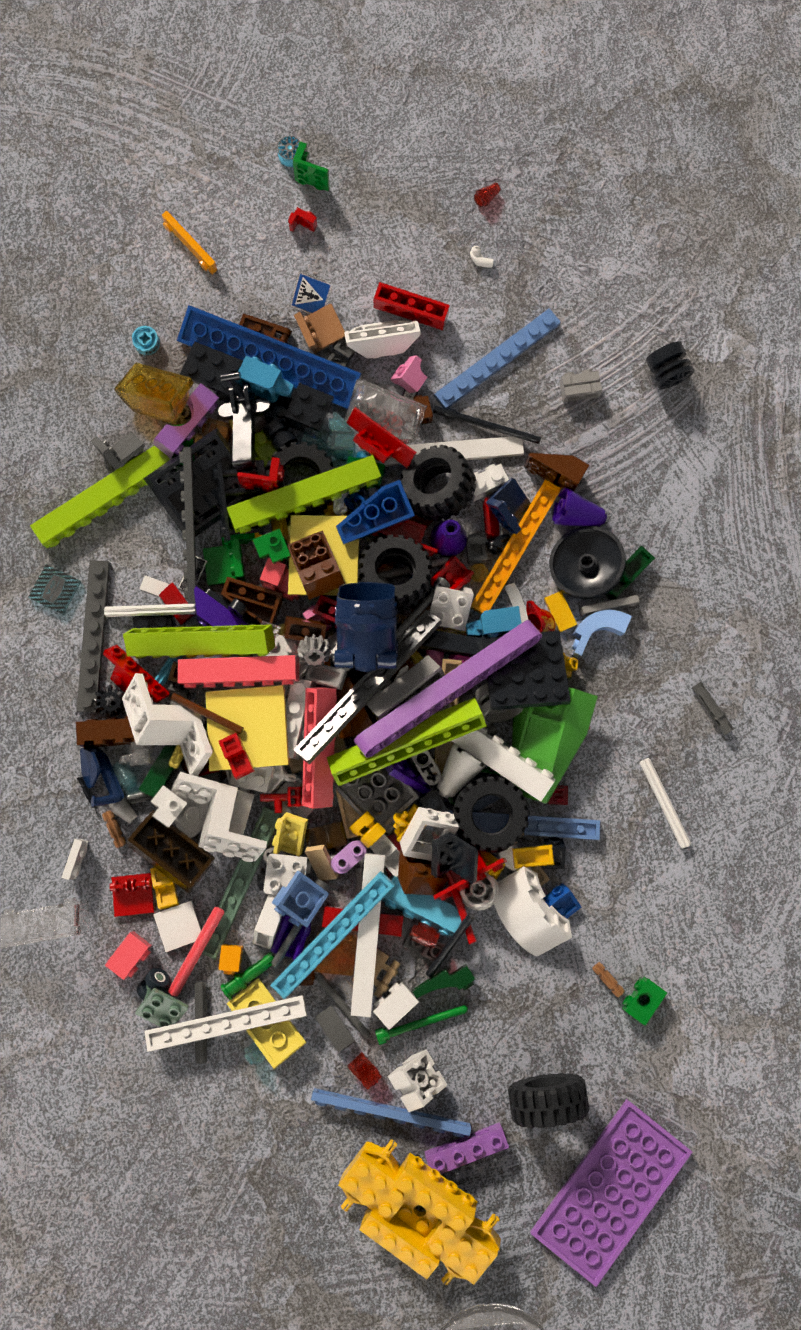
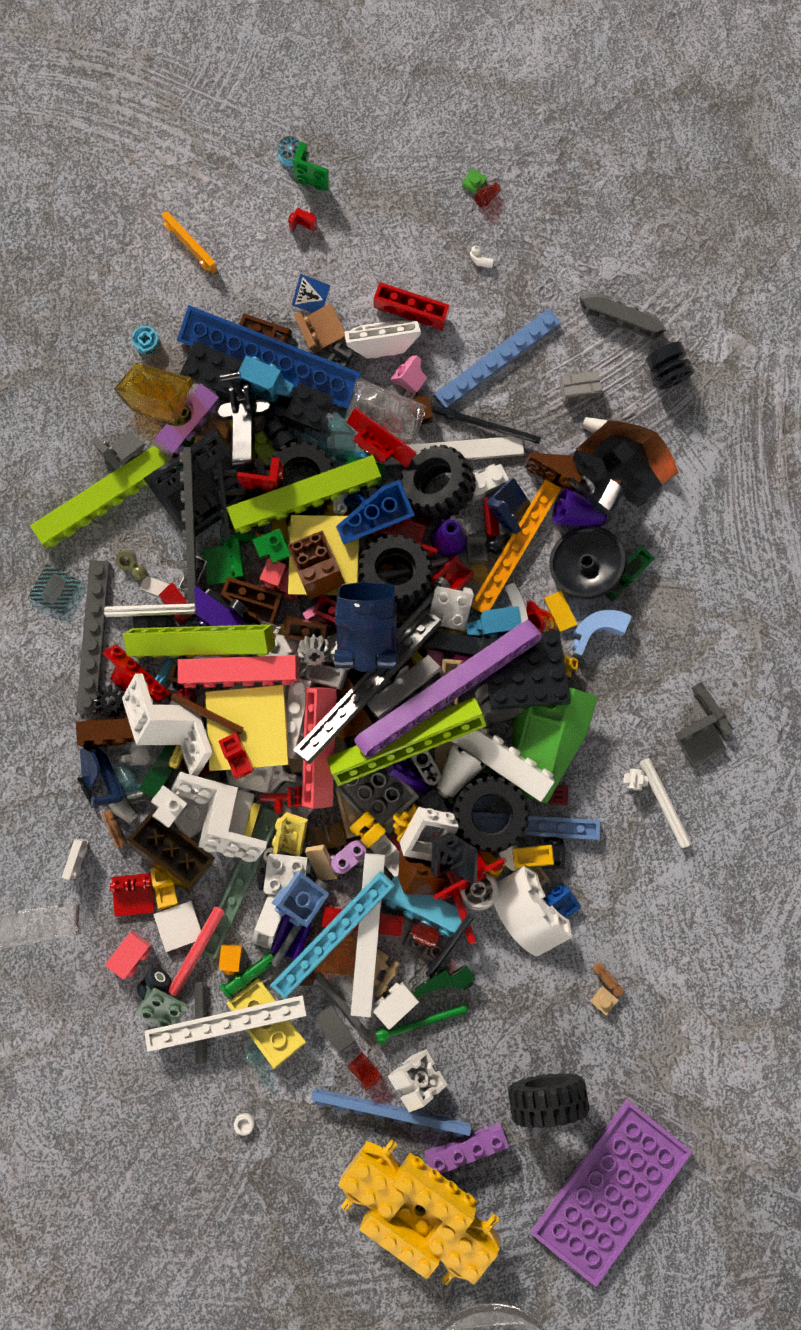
(138, 572): none -> olive plate
(188, 694): none -> dark red piece
(244, 1124): none -> white tile
(251, 819): none -> light yellow tile
(474, 181): none -> bright green plate
(593, 424): none -> white cone
(604, 1000): none -> tan plate
(609, 605): light grey tile -> none
(625, 317): none -> dark grey brick
(625, 462): none -> black piece
(636, 779): none -> white gear
(654, 998): green brick -> none
(701, 741): none -> dark grey bracket

